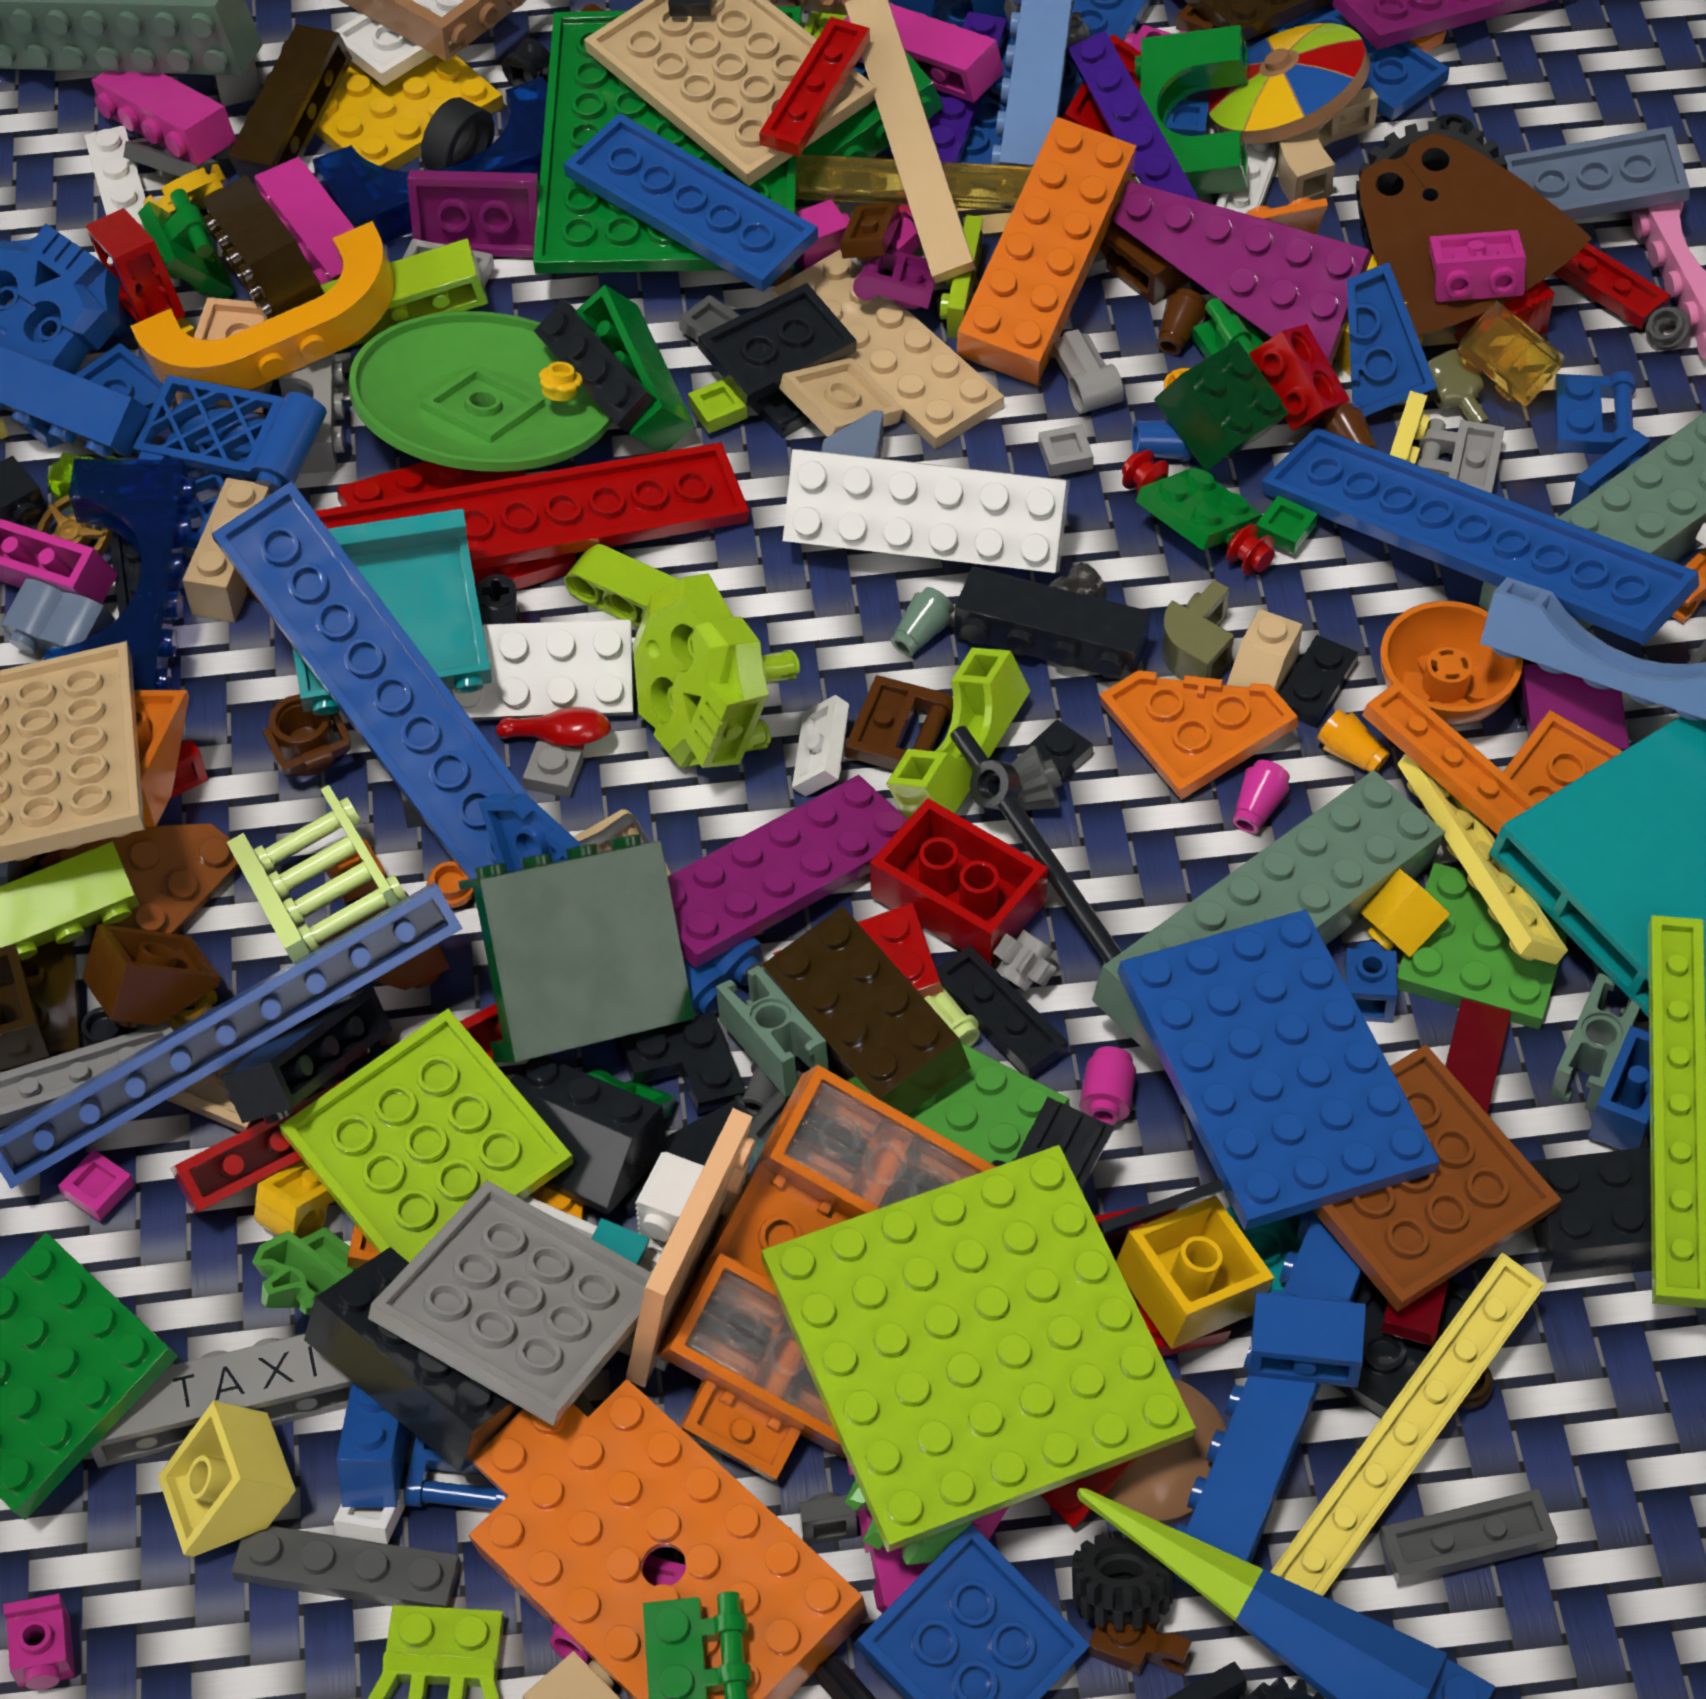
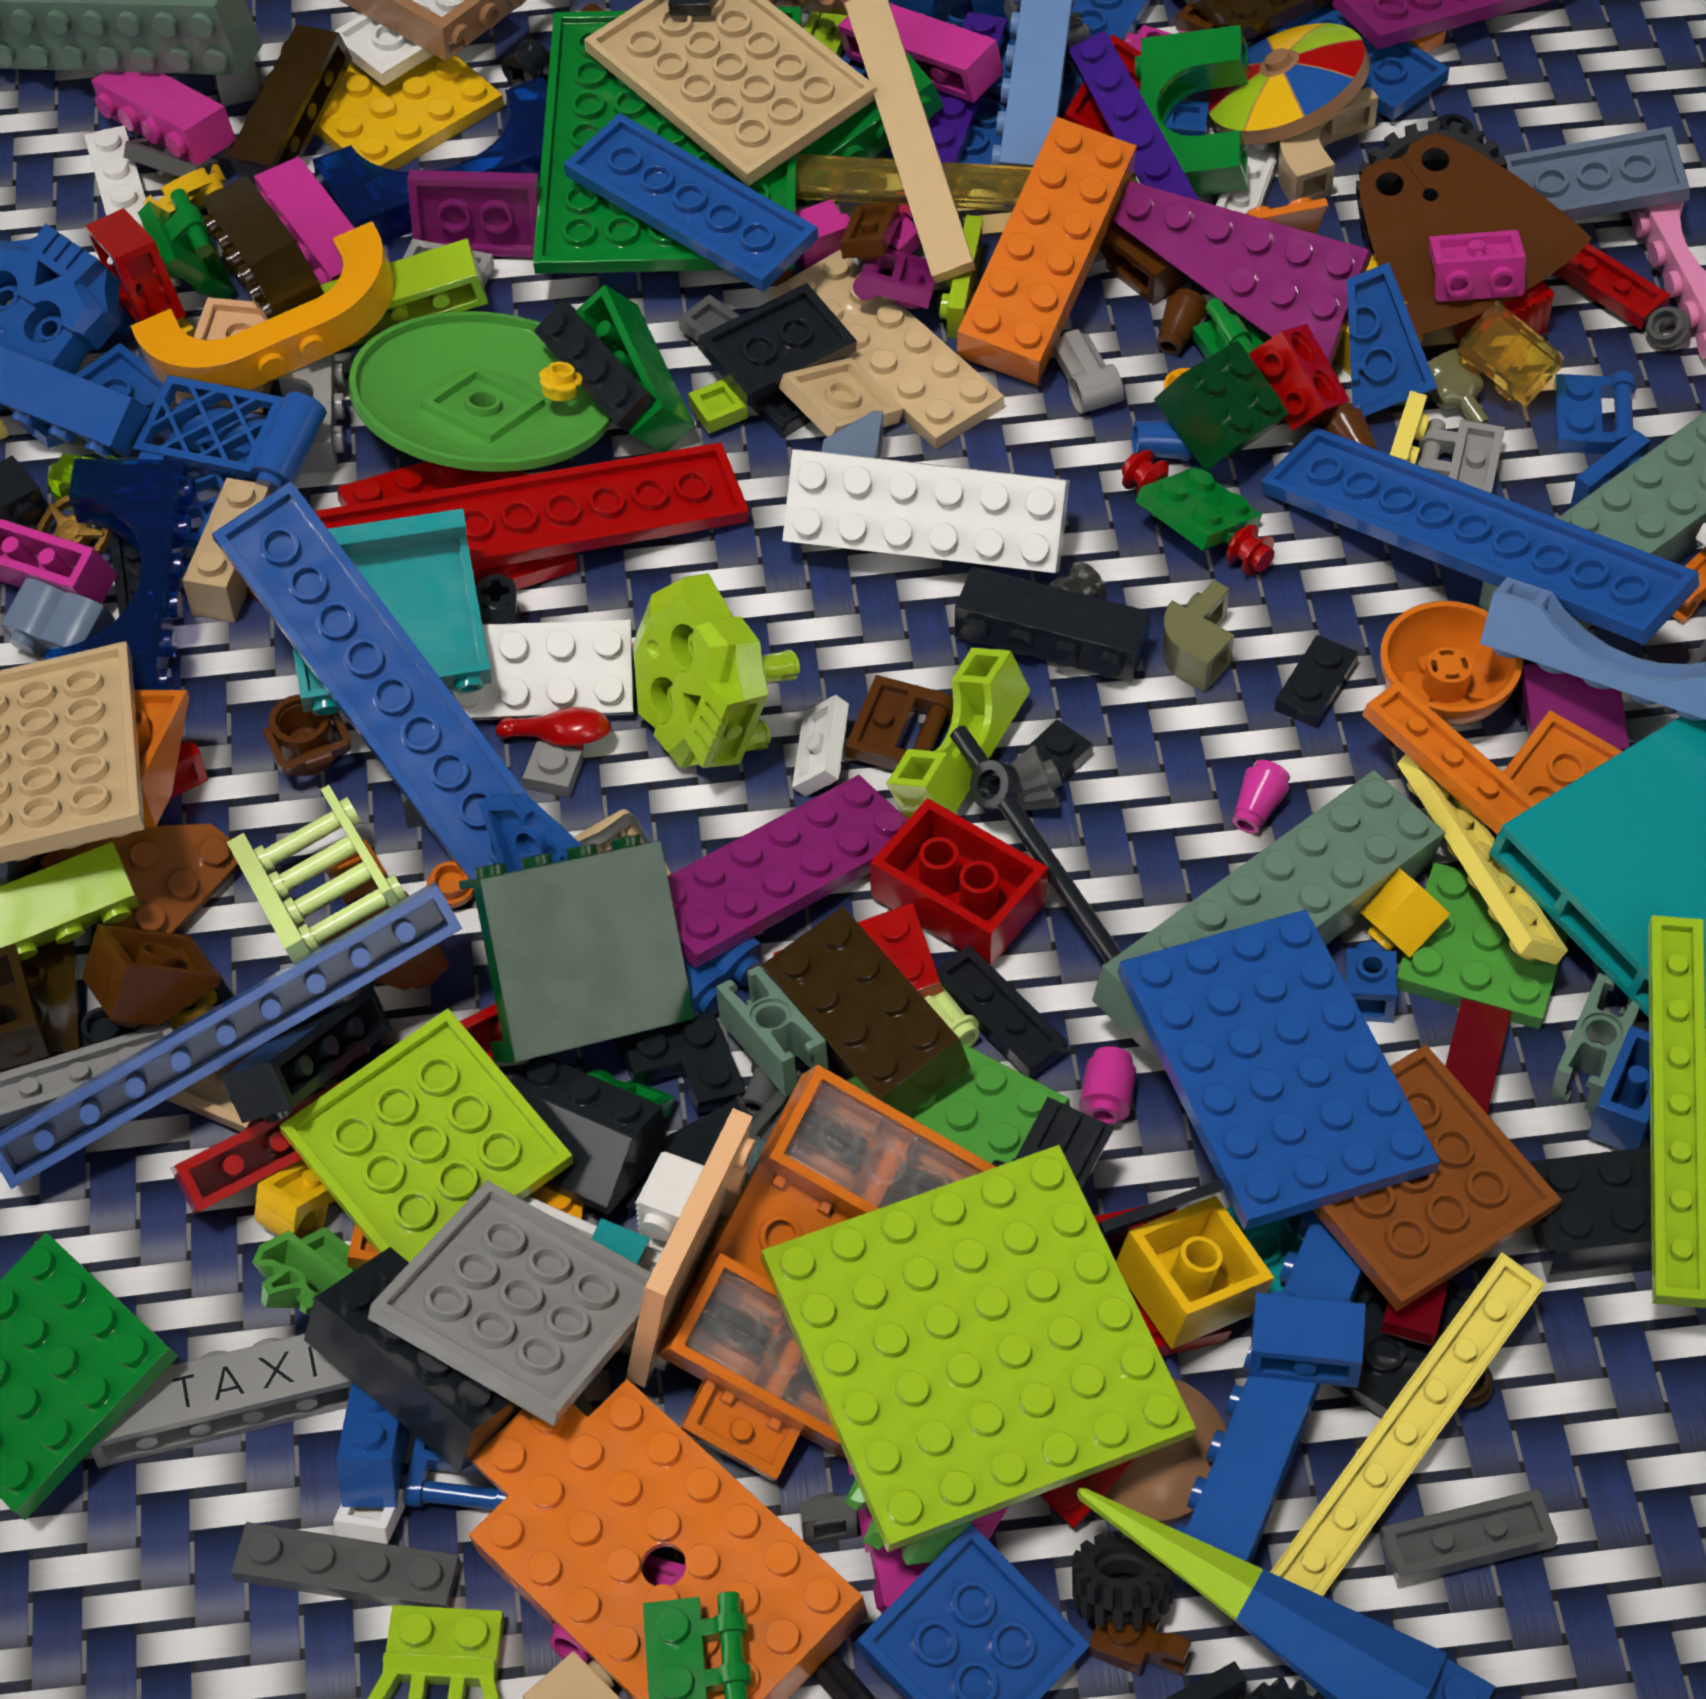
(42, 1622): dark pink brick -> none
(96, 1185): dark pink plate -> none
(225, 1478): light yellow slope -> none
(456, 134): black tyre -> none
(615, 583): lime beam -> none
(814, 86): red plate -> none
(923, 619): sand green cone -> none
(1025, 960): light grey gear -> none
(1065, 450): light grey plate -> none
(1196, 724): orange plate -> none
(1267, 651): tan slope -> none
(1287, 524): green plate -> none
(1351, 741): light orange cone -> none

